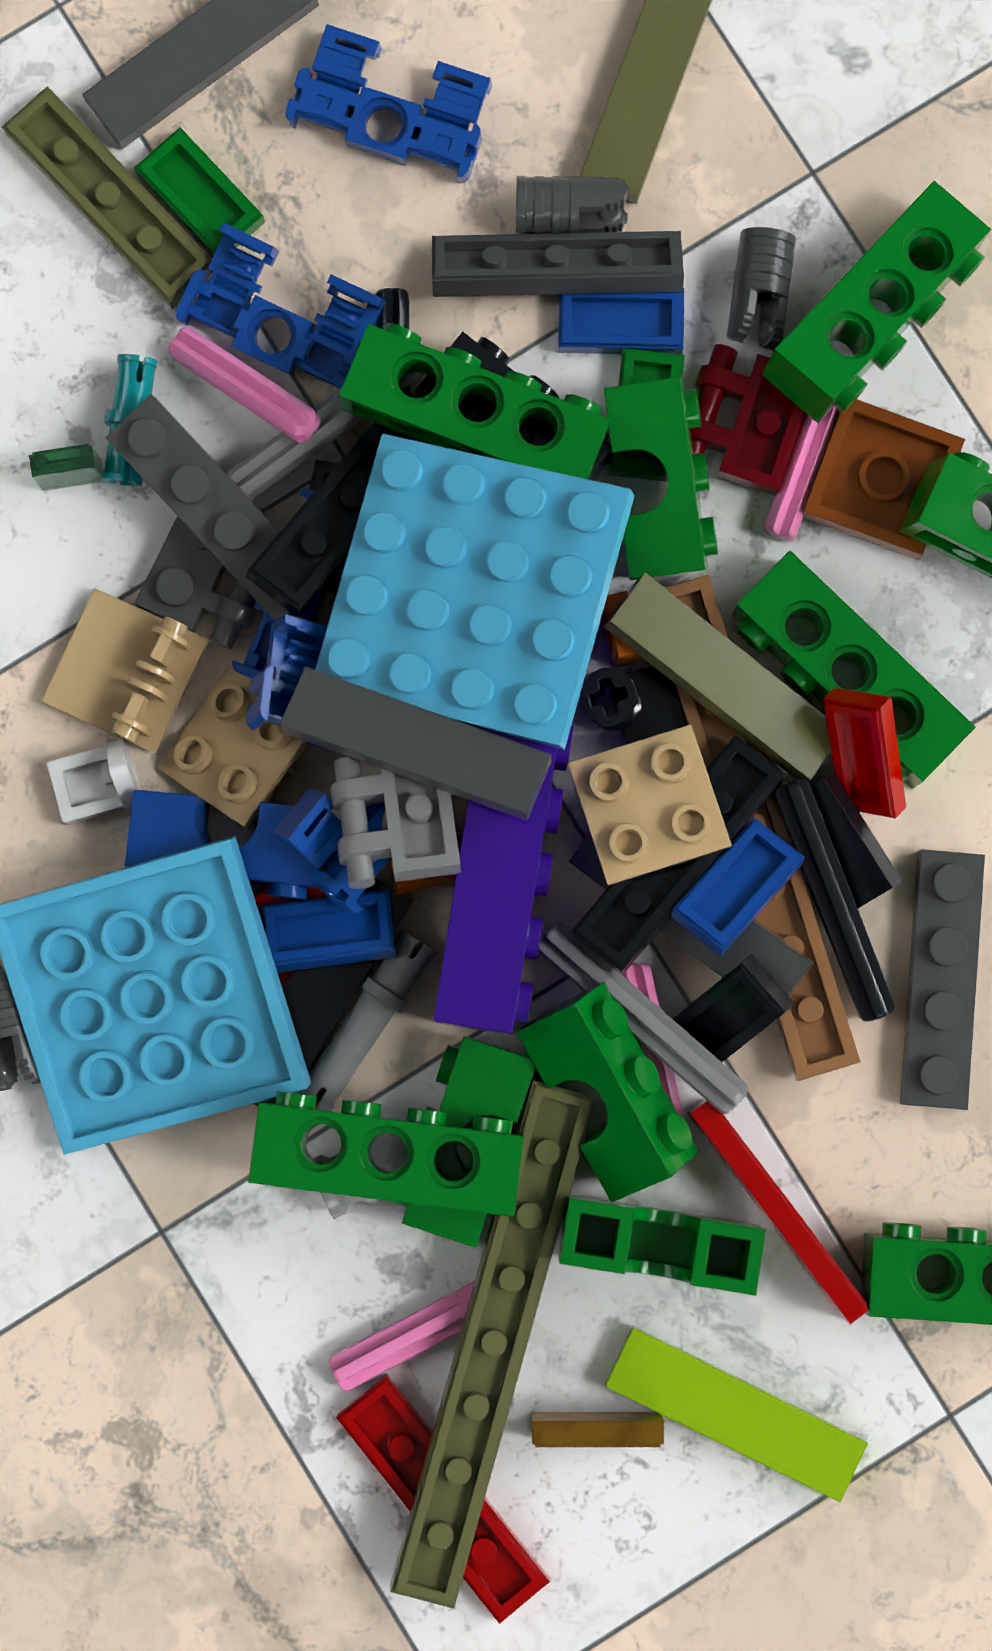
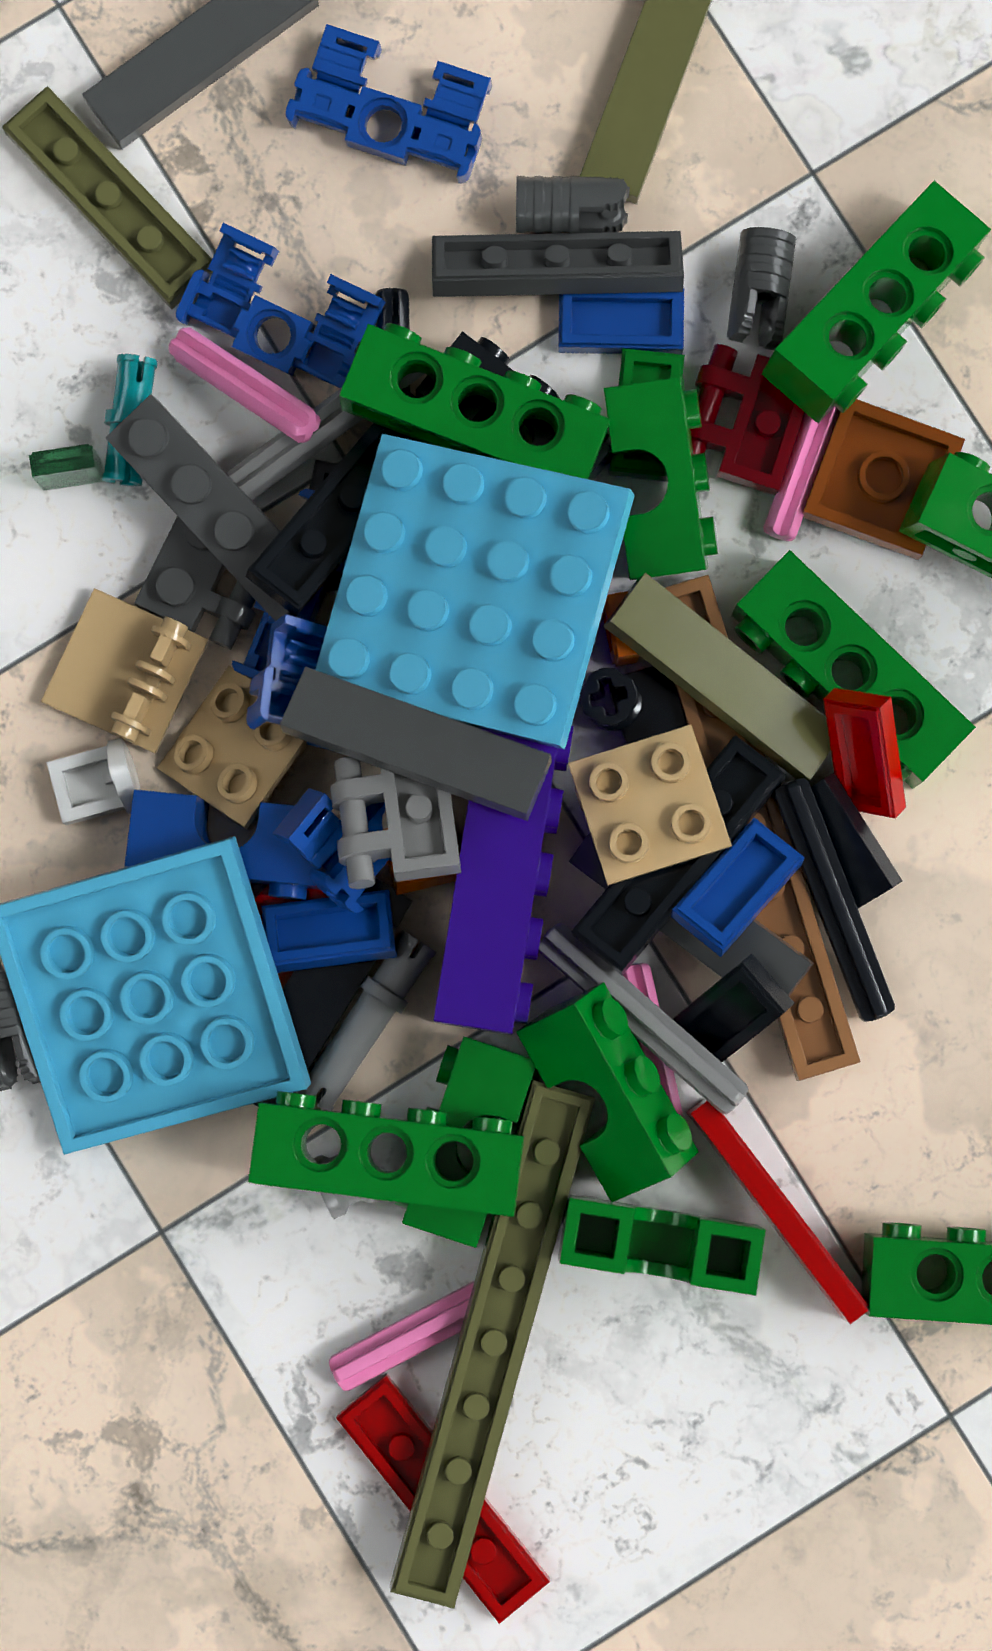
(197, 190): green tile -> none
(597, 1429): pearl gold tile -> none
(736, 1413): lime tile -> none
(942, 979): dark grey plate -> none

